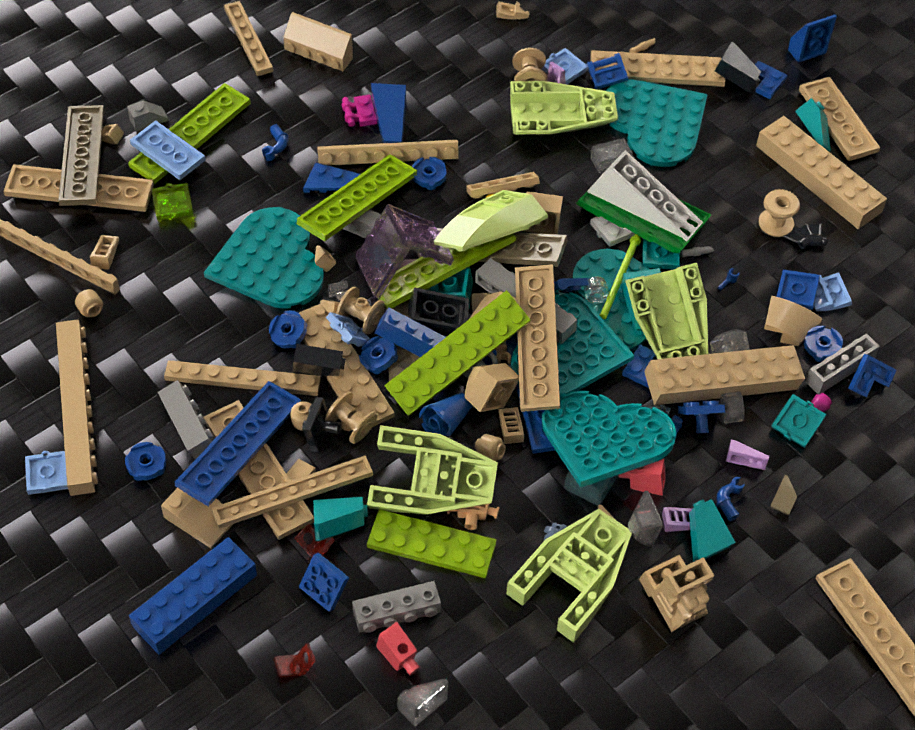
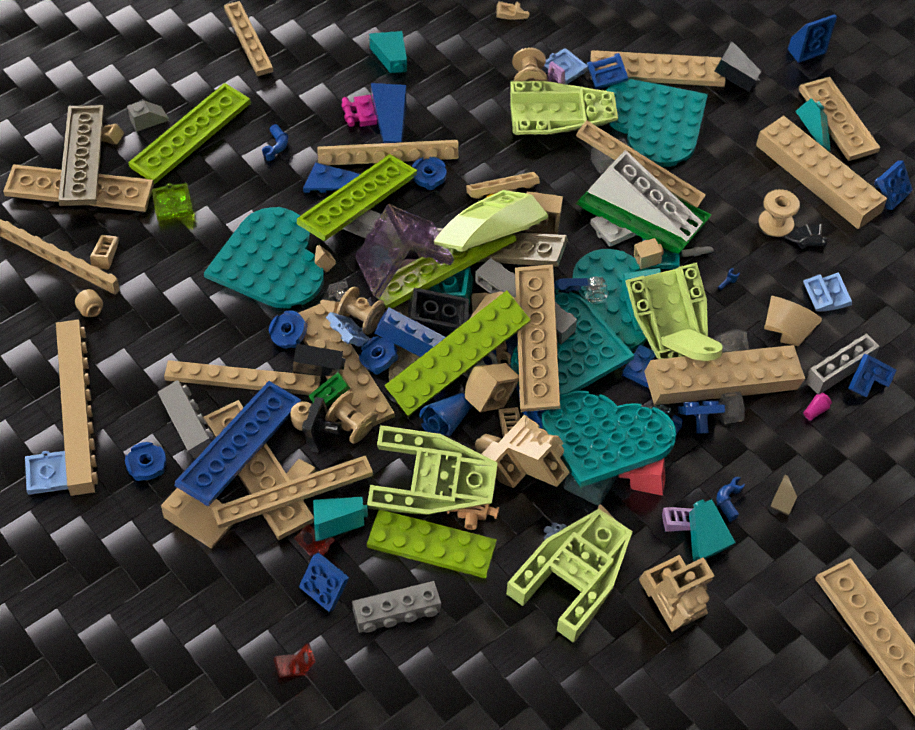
(167, 150): light blue plate -> none
(193, 595): blue brick -> none
(318, 42): tan slope -> none
(331, 389): none -> green plate
(390, 50): none -> teal slope
(398, 649): coral torso -> none
(422, 700): clear slope -> none
(530, 452): none -> tan brick
(614, 148): none -> tan plate
(634, 242): lime bar -> none
(642, 46): tan piece -> none
(645, 521): clear slope -> none
(648, 253): none -> tan brick
(693, 345): none -> yellowish green tile
(745, 455): lavender slope -> none
(770, 80): blue plate -> none
(798, 420): teal plate -> none
(799, 288): blue plate -> none
(819, 351): blue plate -> none
(891, 184): none -> blue plate

